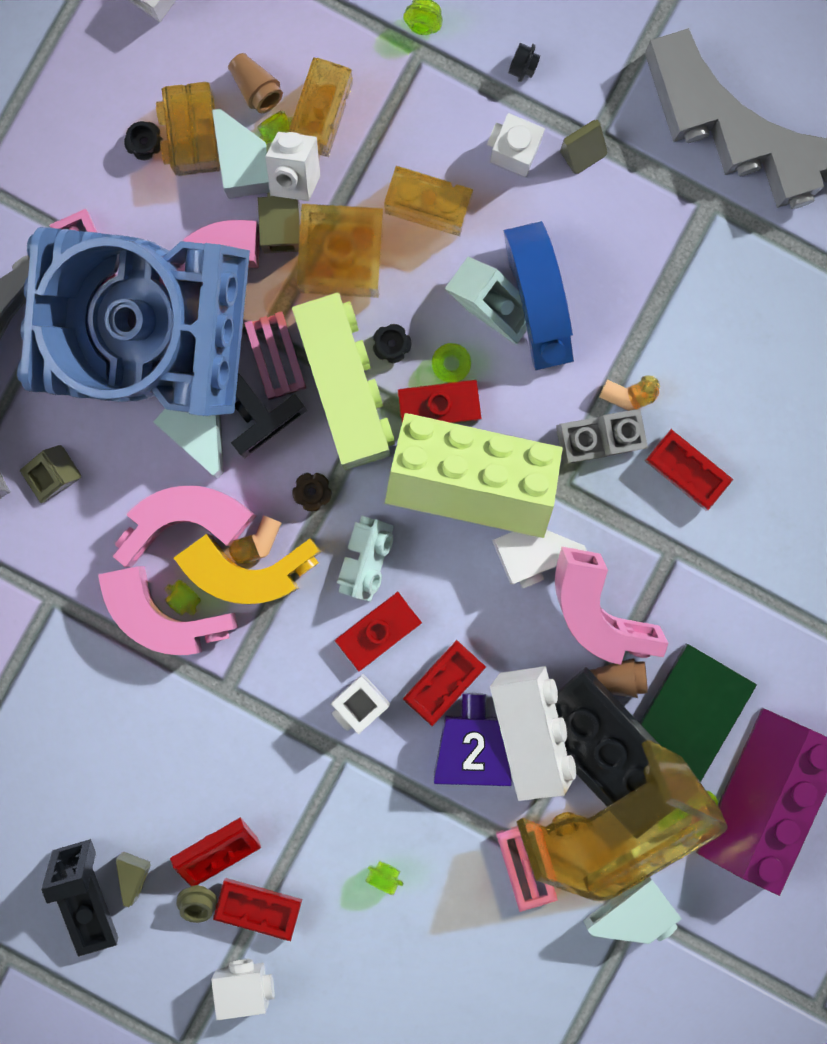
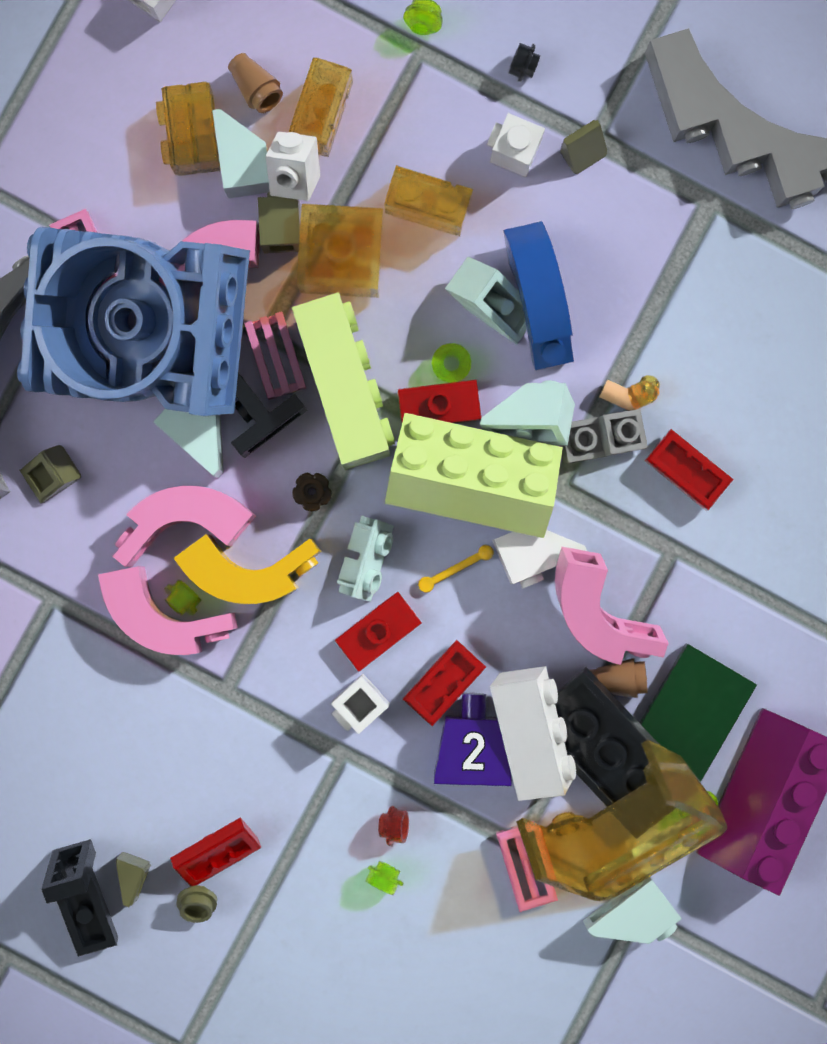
(136, 133): black plate -> none
(242, 989): white brick -> none
(256, 545): arm -> none
(257, 909): red plate -> none
(276, 123): clear neon green plate -> none
(384, 335): black plate -> none
(394, 826): none -> clear red plate
(485, 552): none -> yellow hinge
(534, 413): none -> light aqua slope

